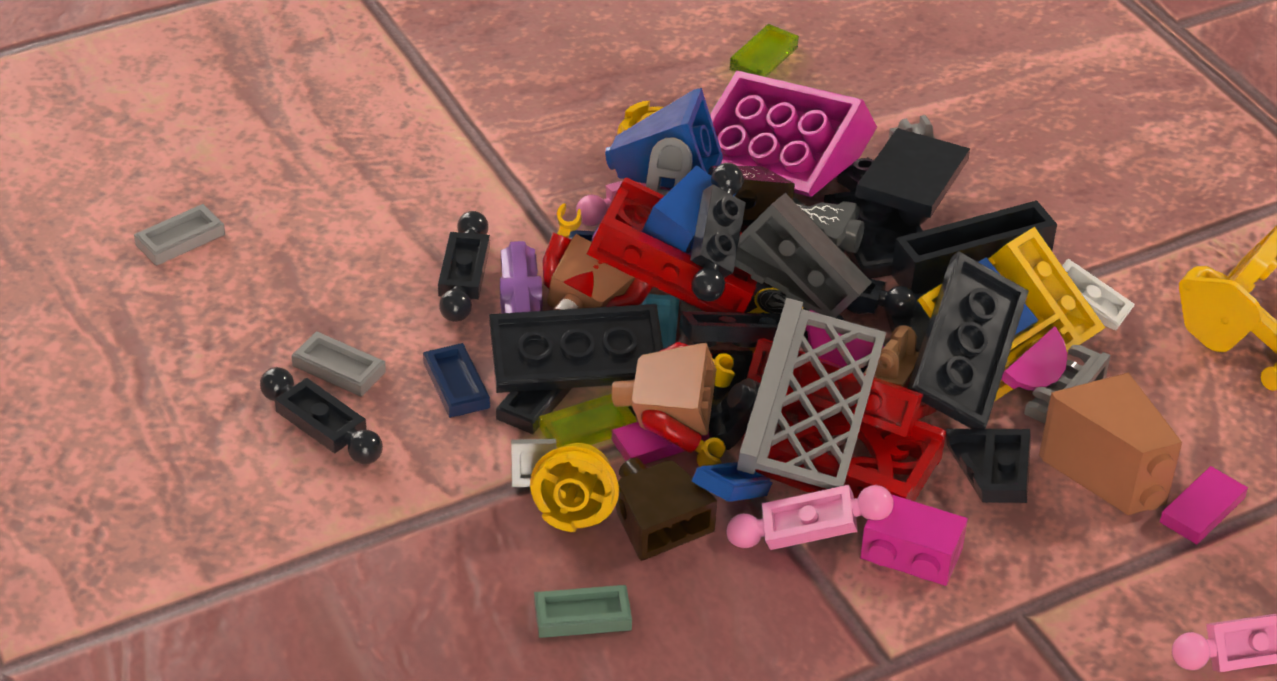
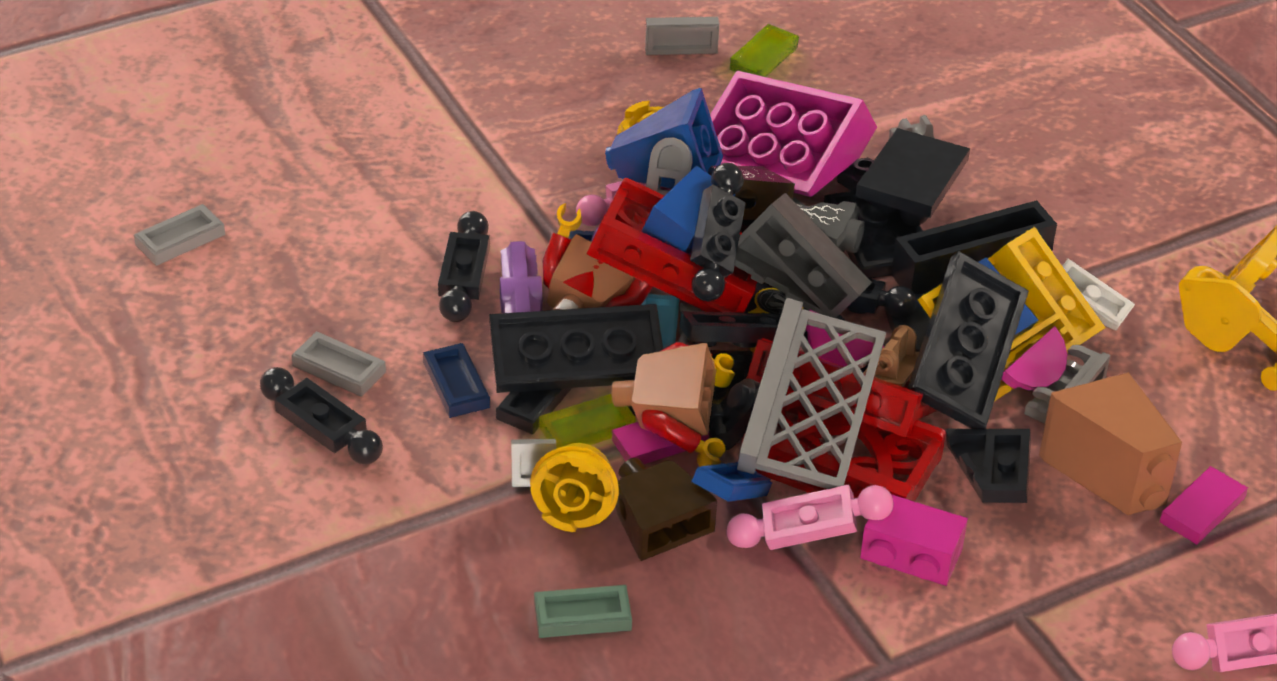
(682, 35): none -> light grey tile

